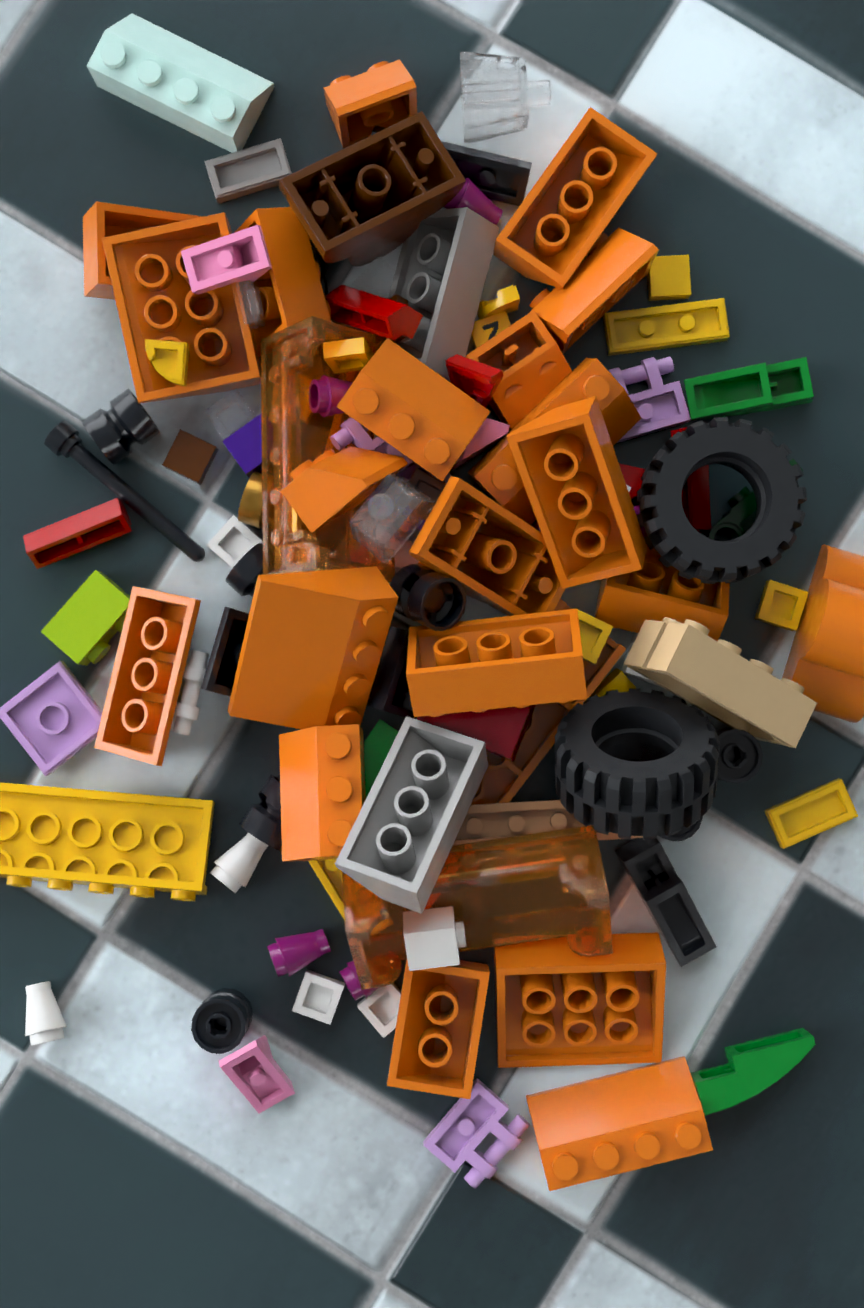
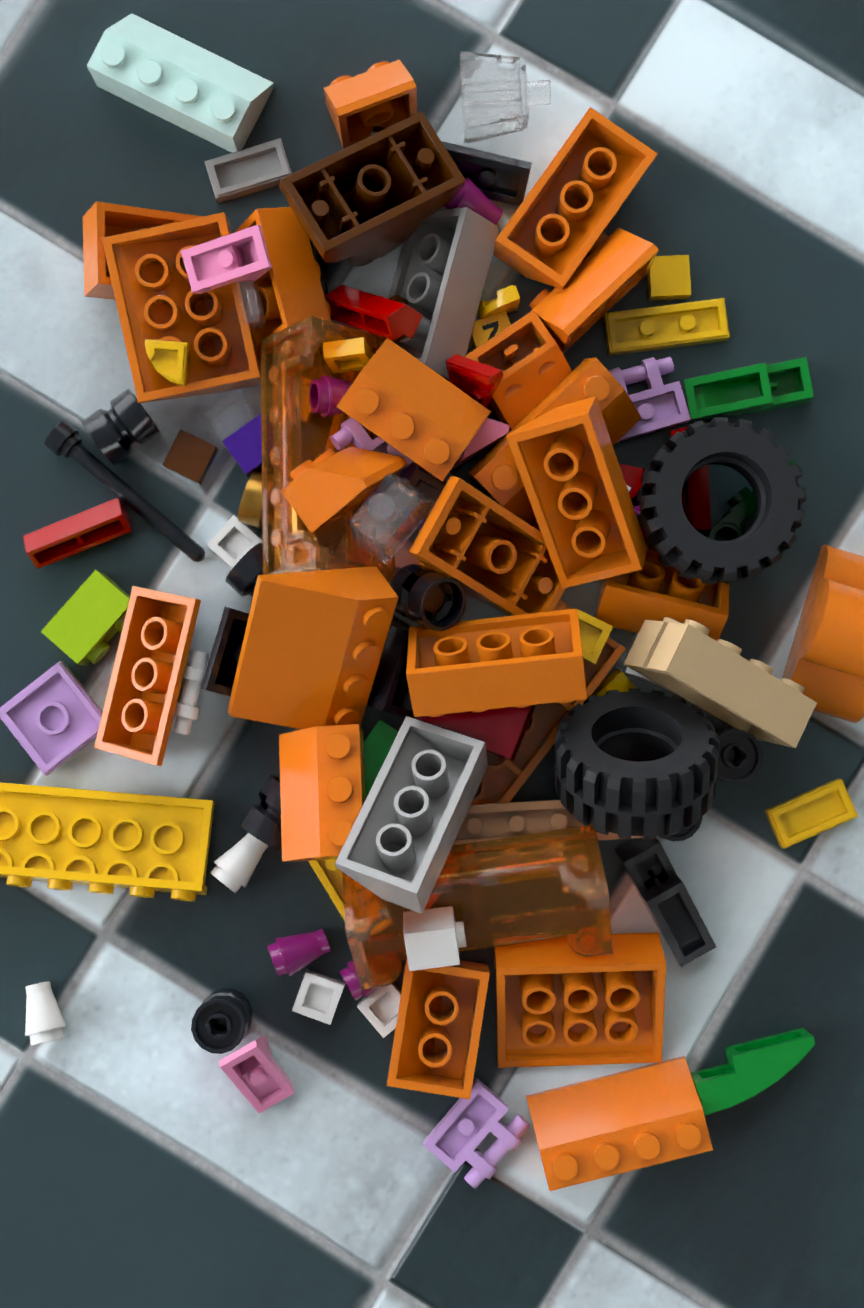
(781, 605): yellow tile -> none

